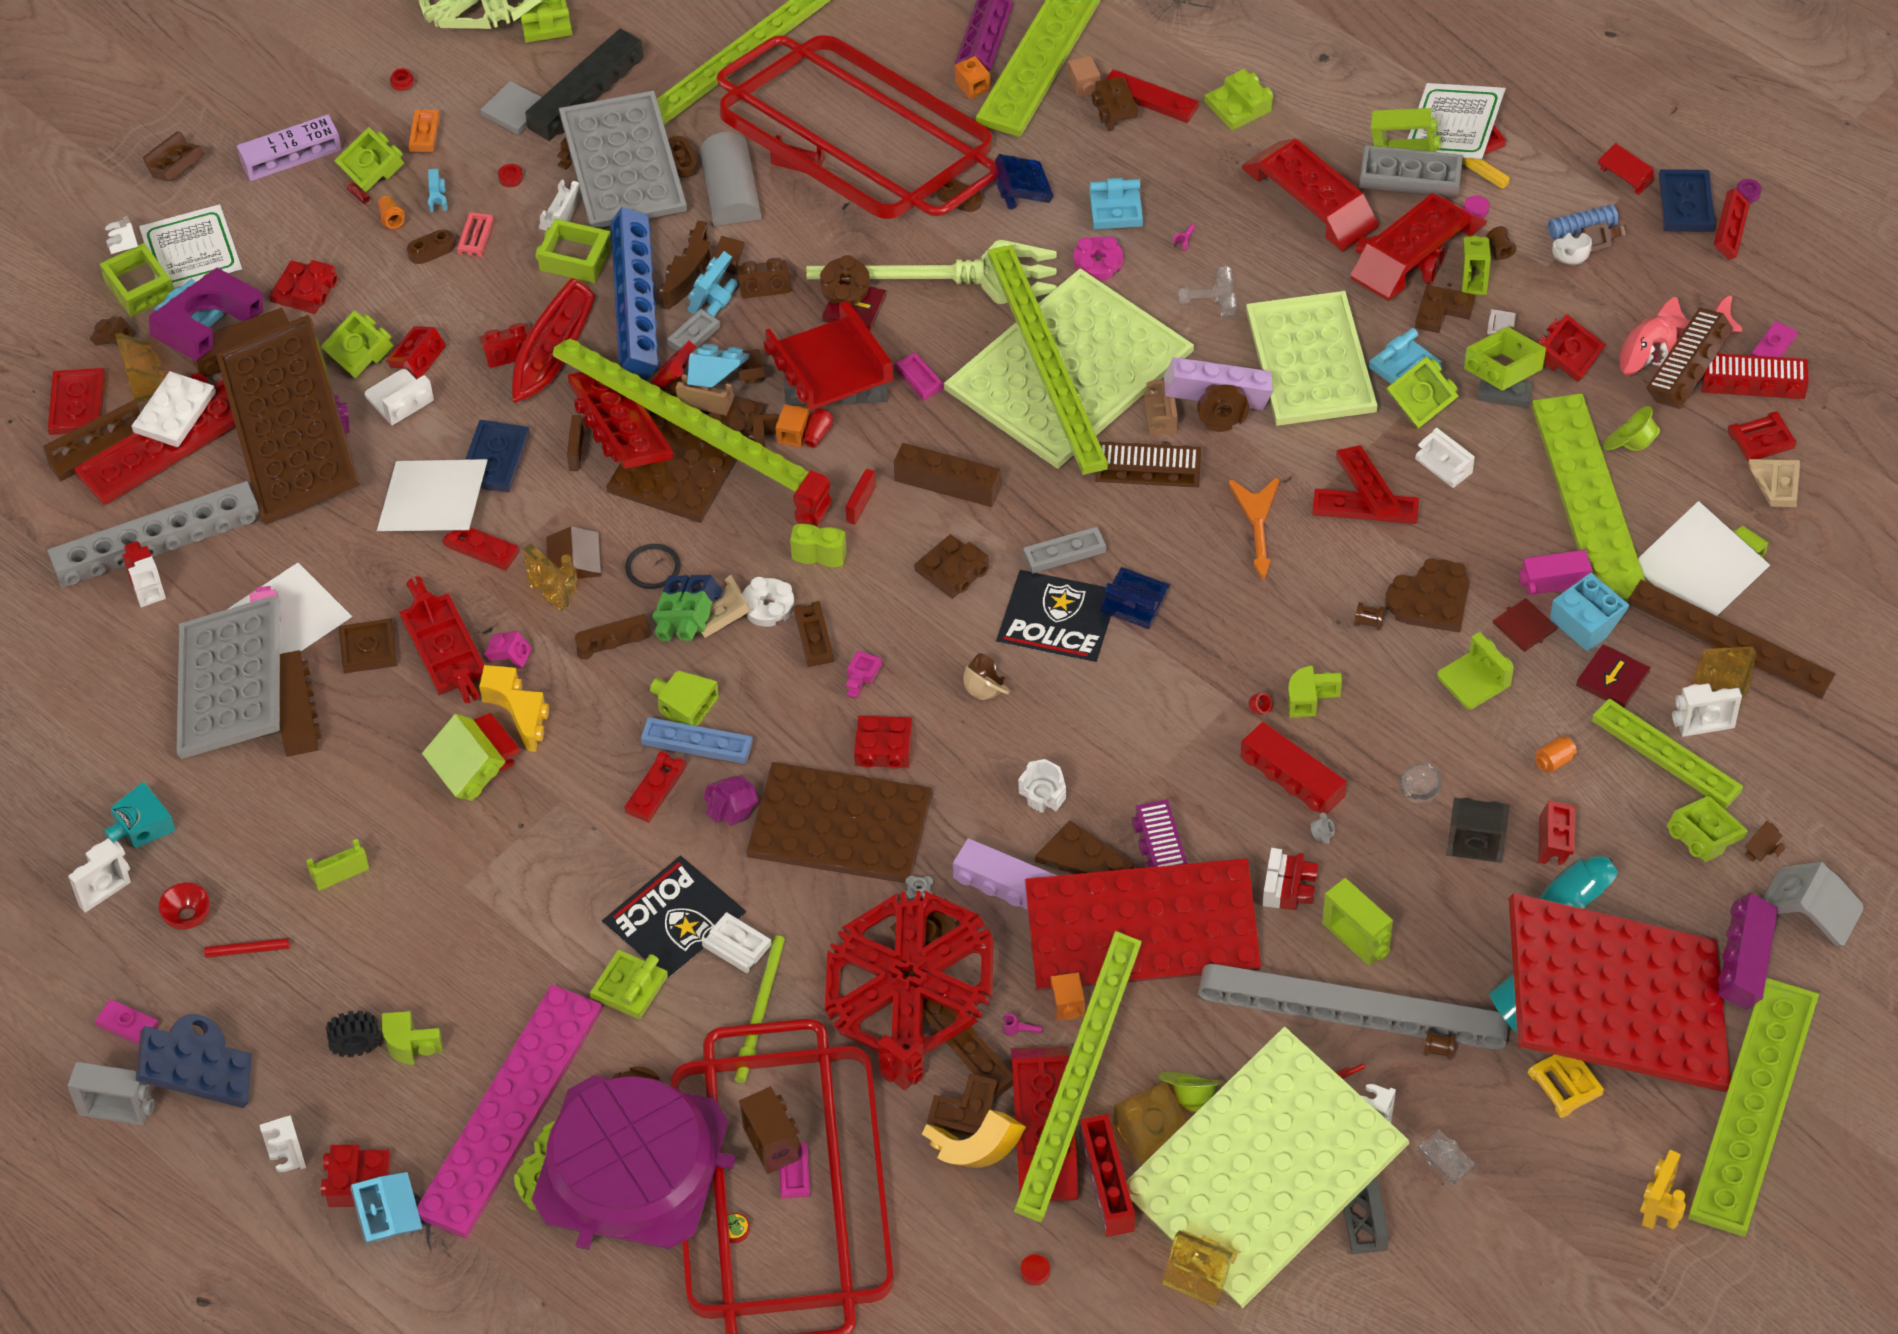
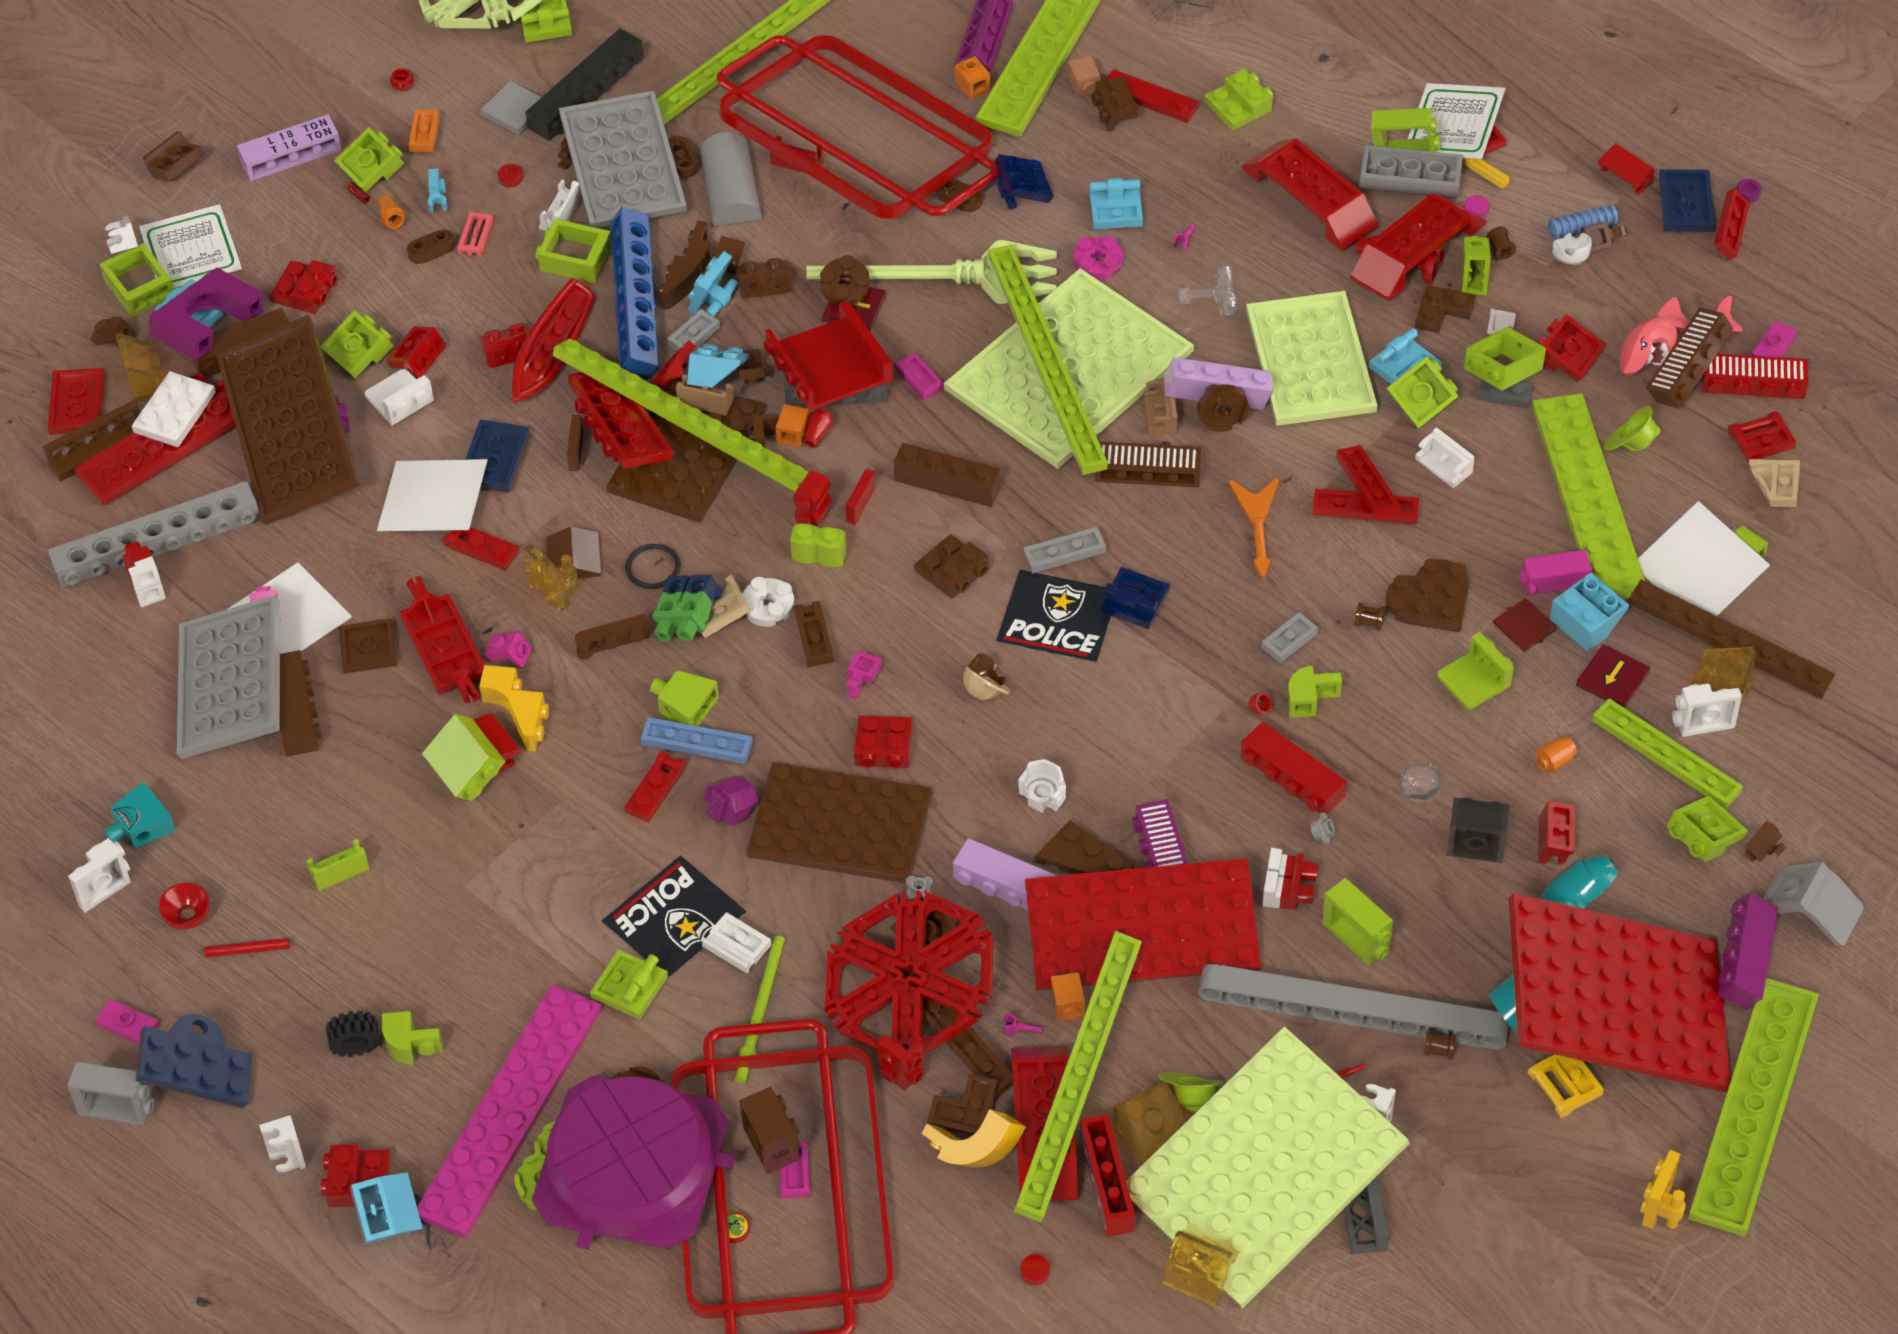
(1289, 637): none -> light grey plate
(1446, 1157): clear hips -> none

